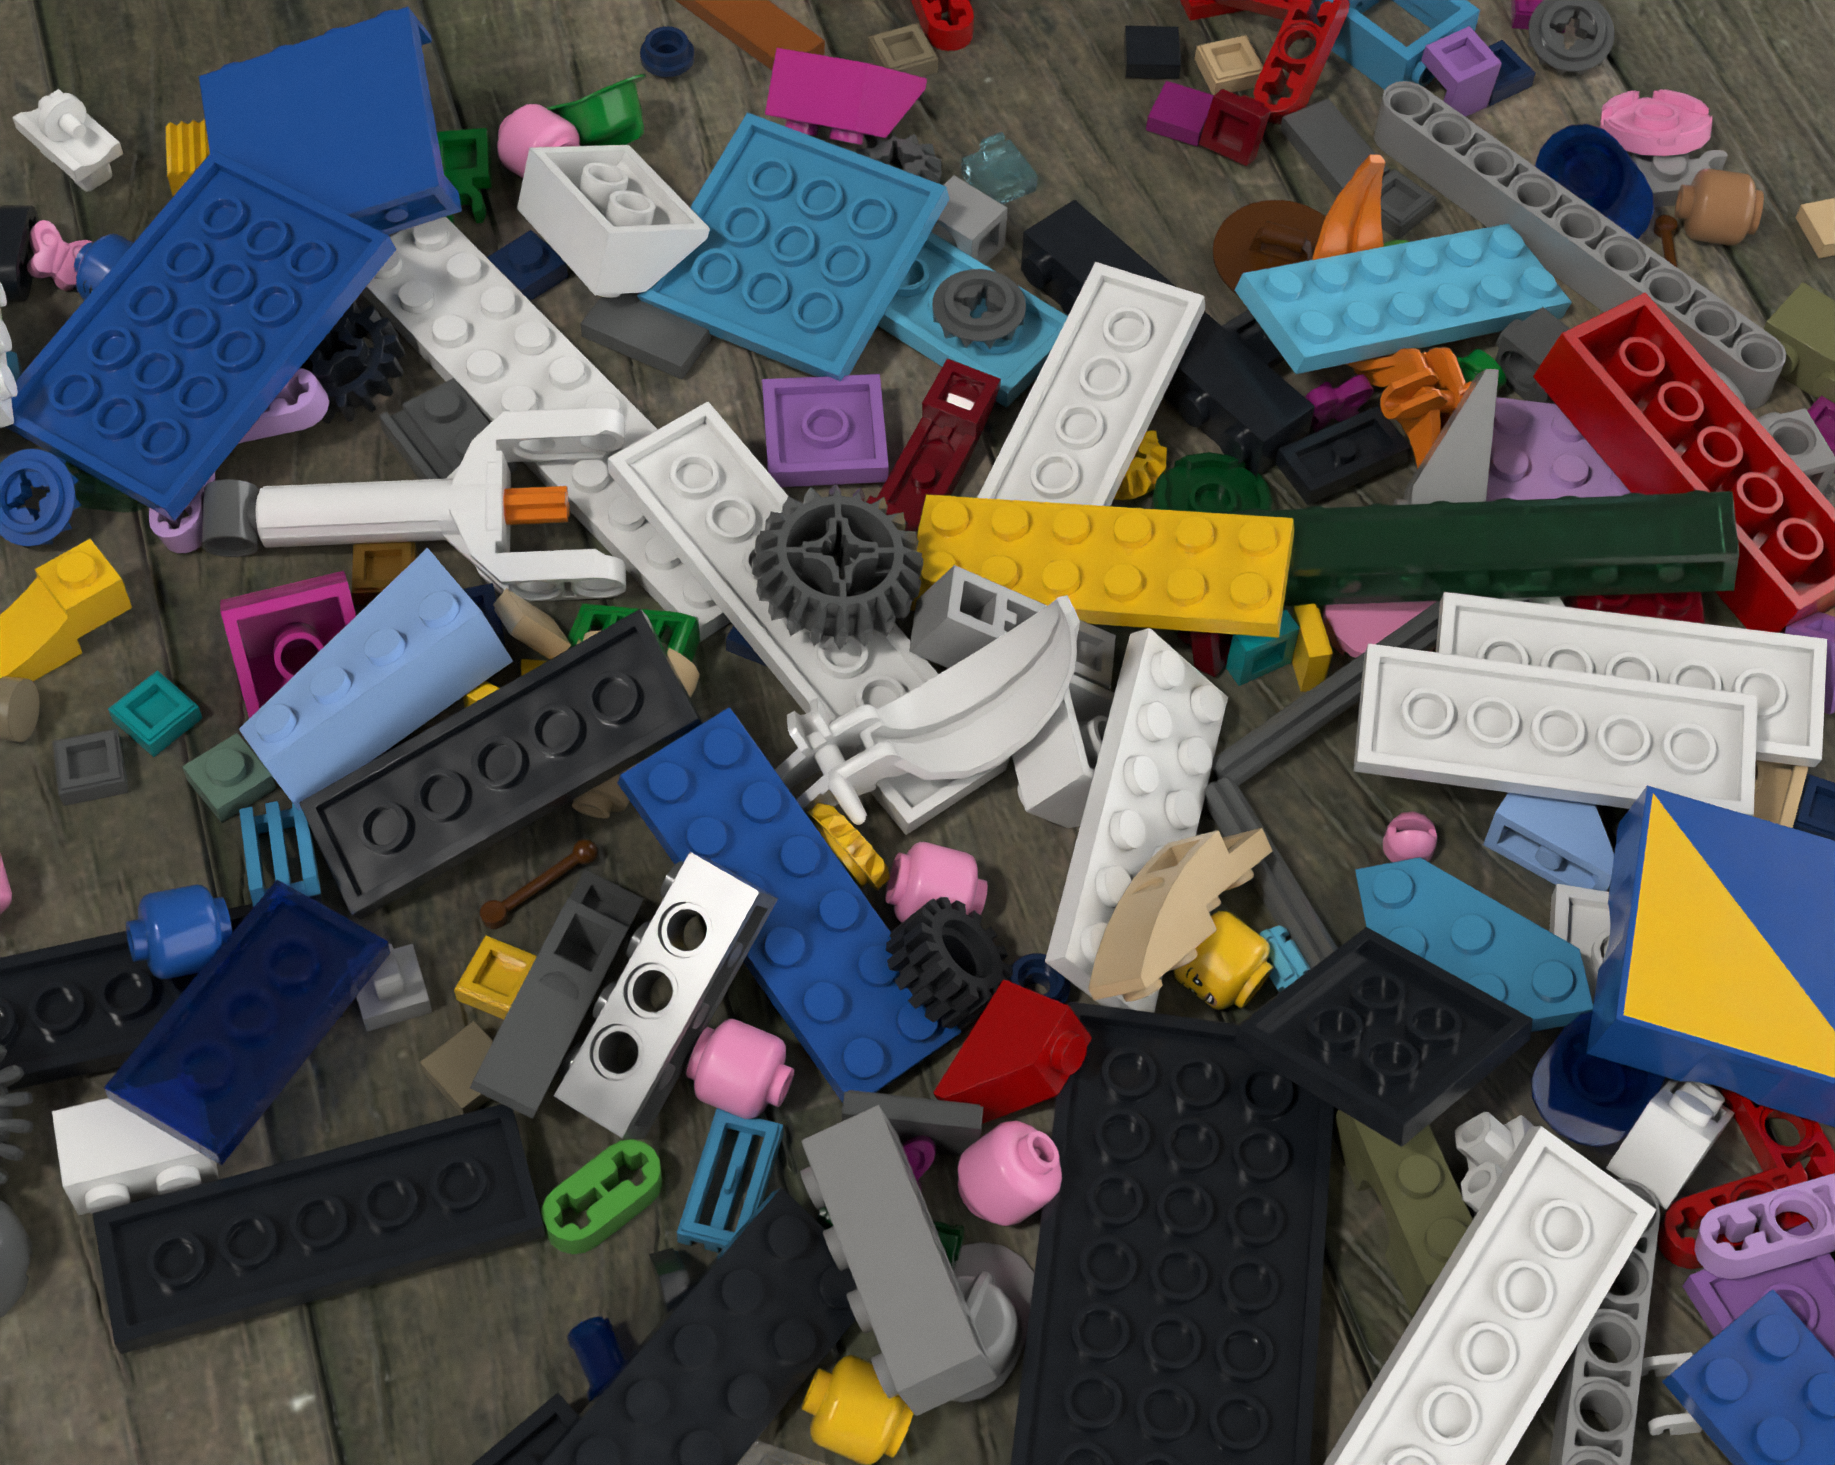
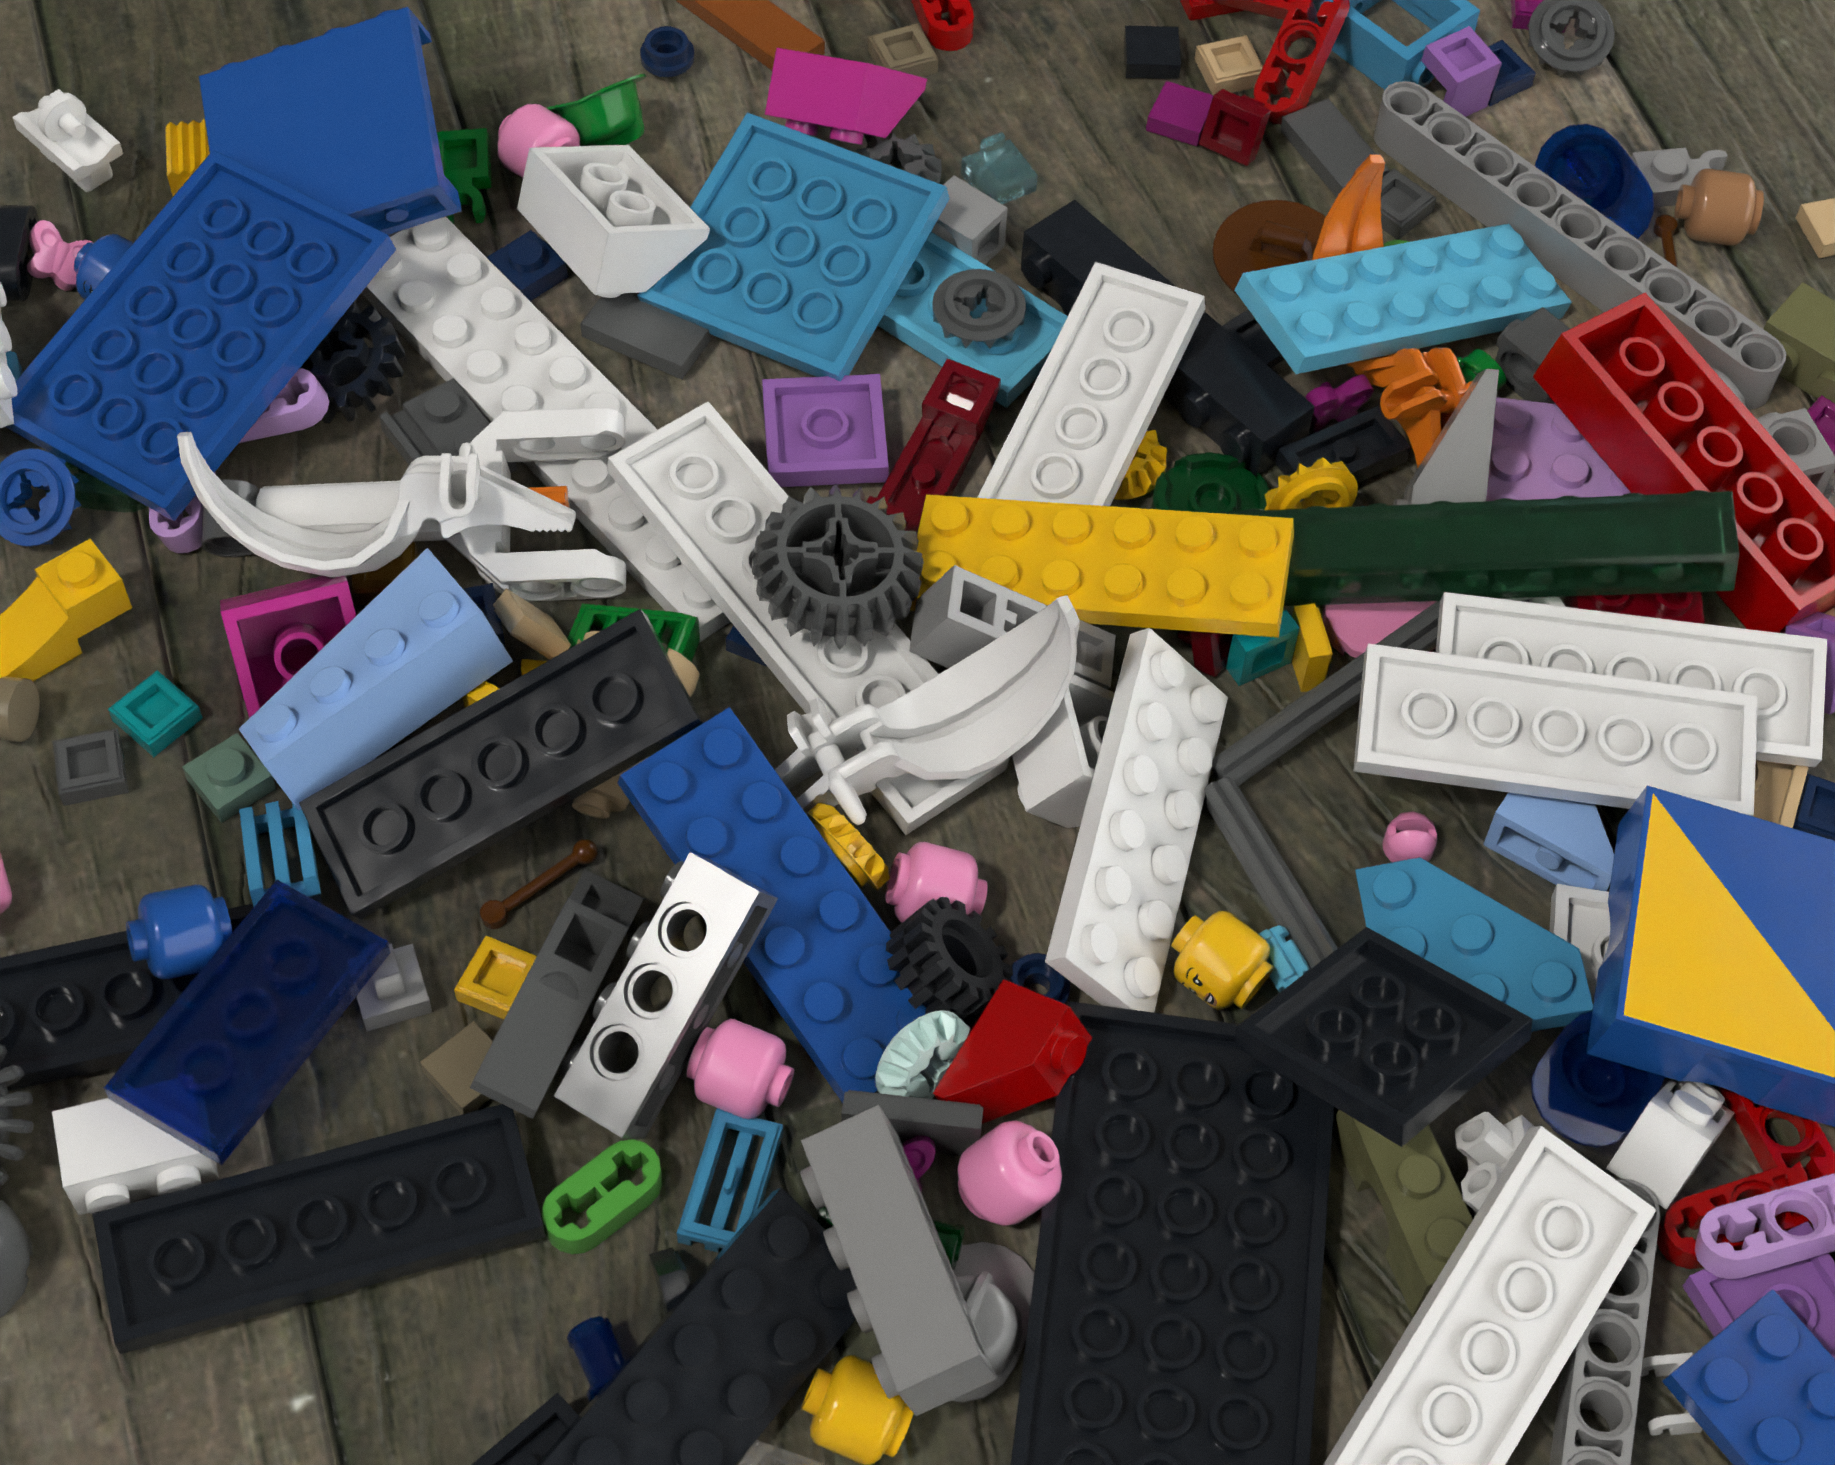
(438, 487): none -> white piece
(920, 1055): none -> light aqua gear
(1168, 910): tan slope -> none
(1333, 482): none -> yellow gear
(1657, 125): bright pink tile -> none

